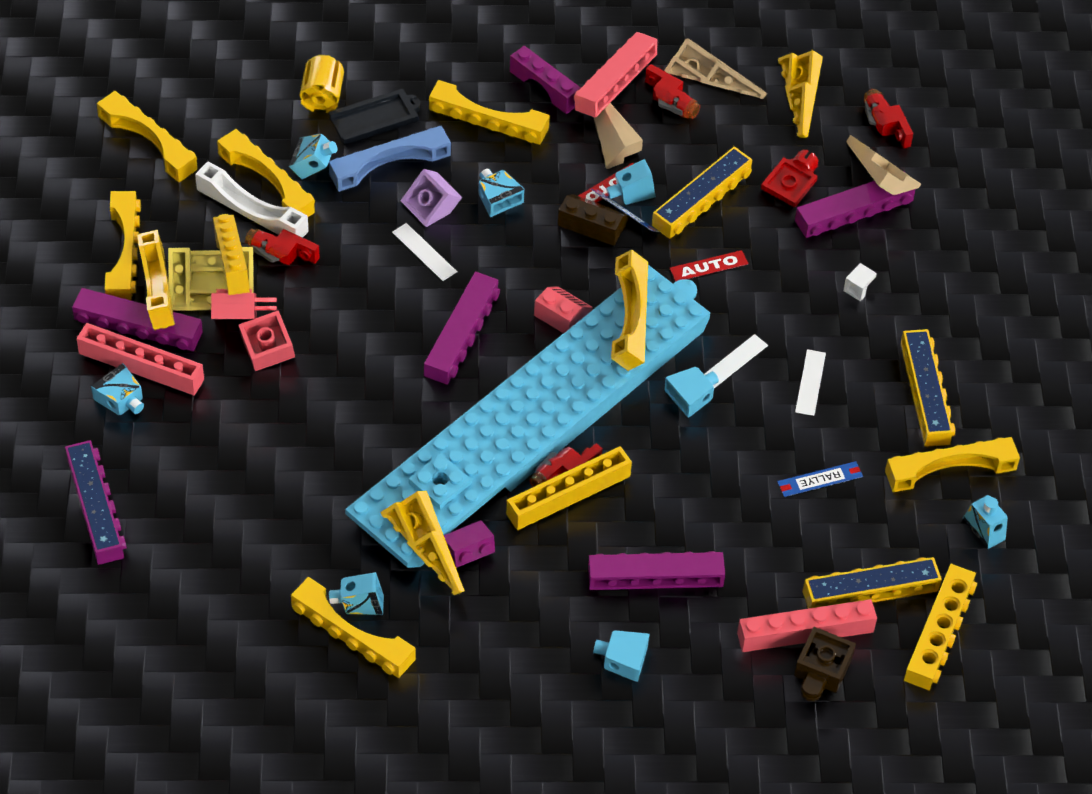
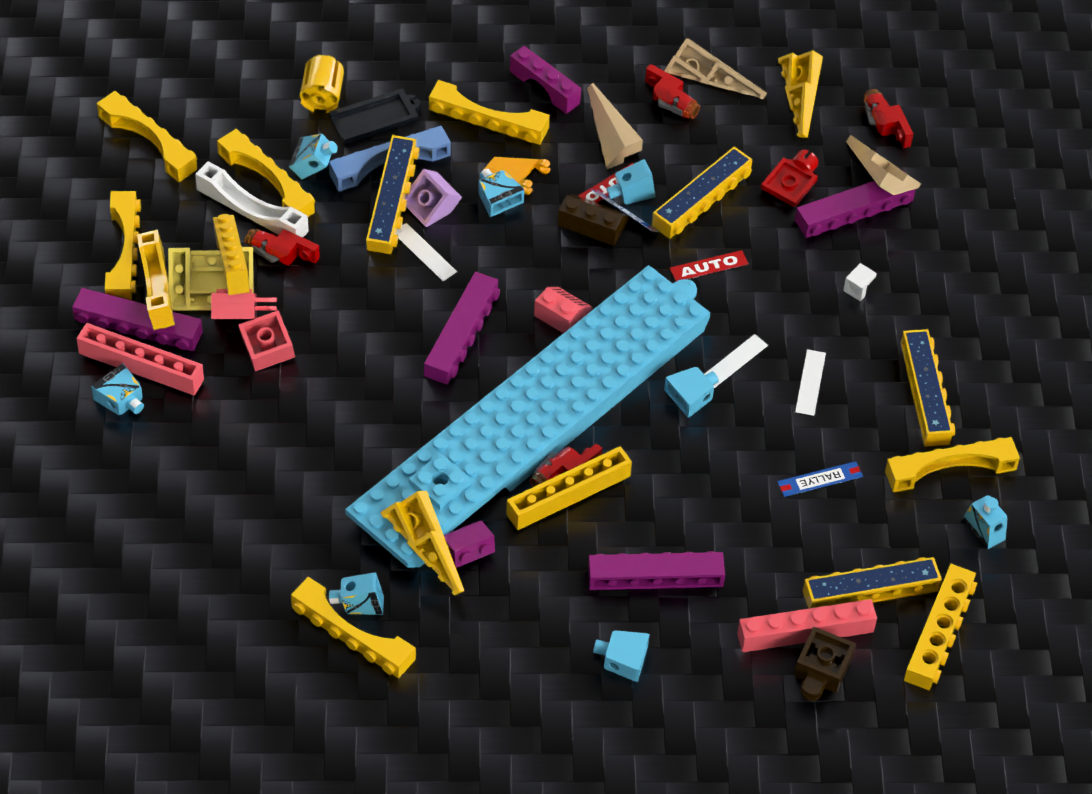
(95, 503): dark blue brick -> none
(392, 194): none -> brick
(519, 169): none -> light orange flag
(615, 74): coral brick -> none
(633, 277): yellow arch -> none

